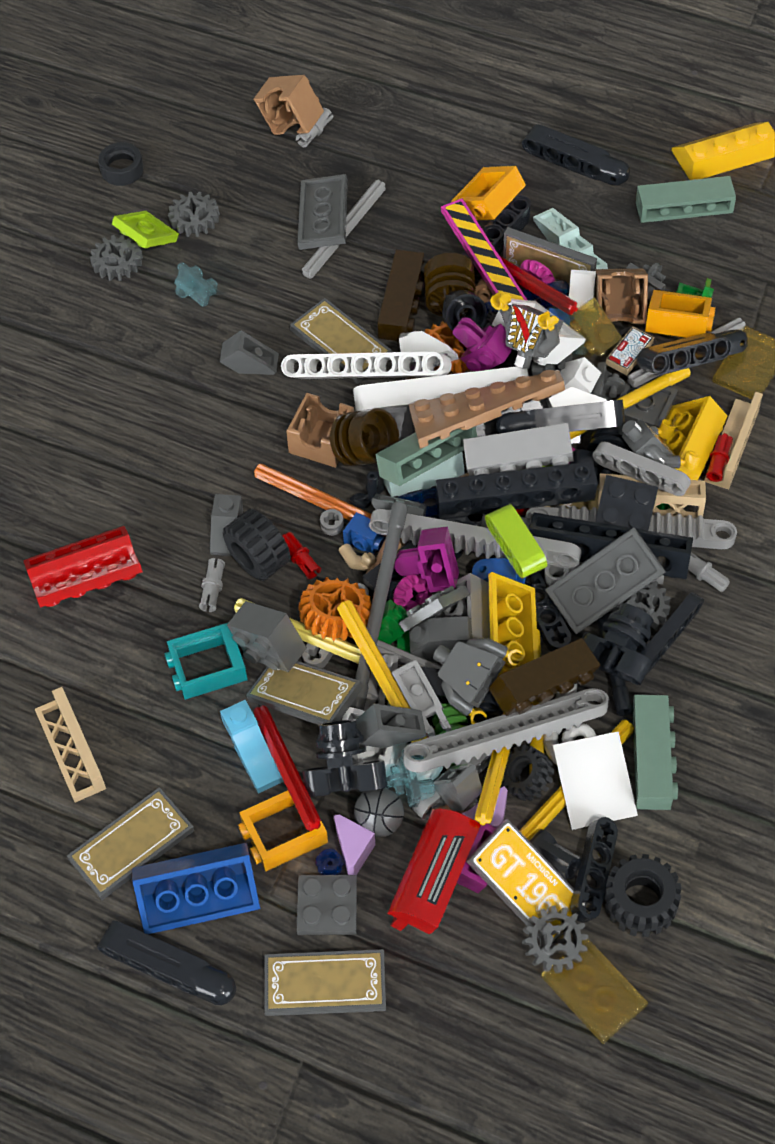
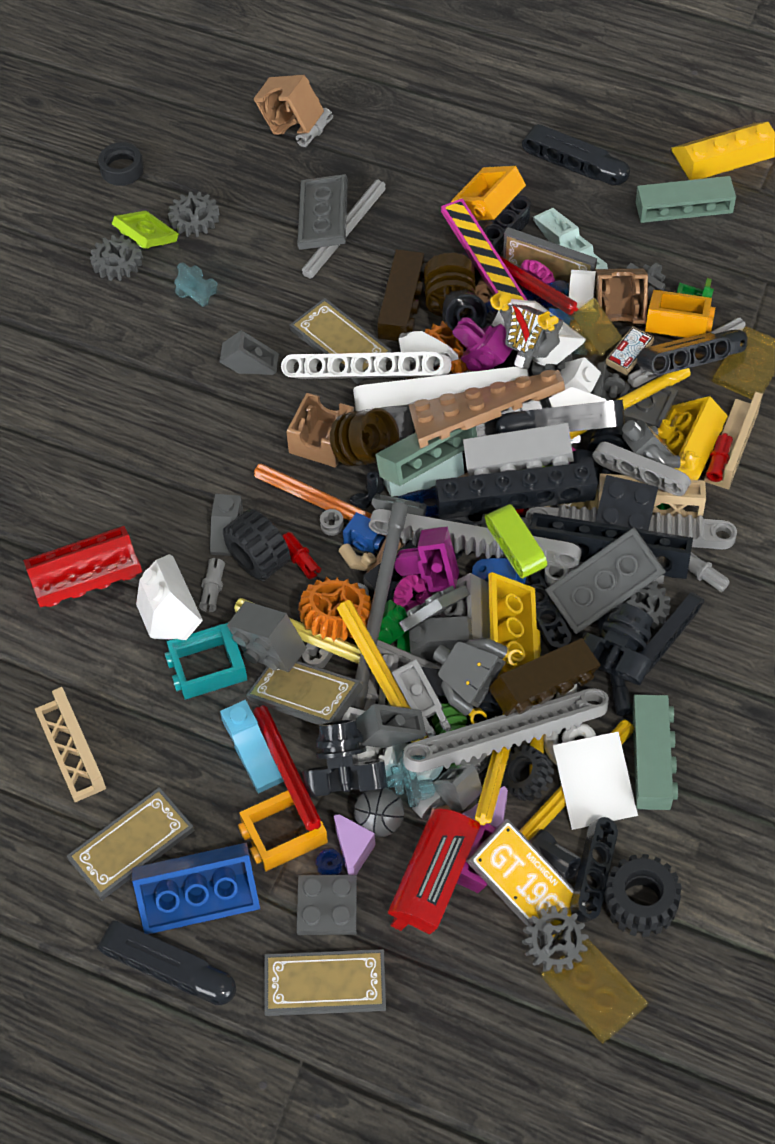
(166, 601): none -> white wedge

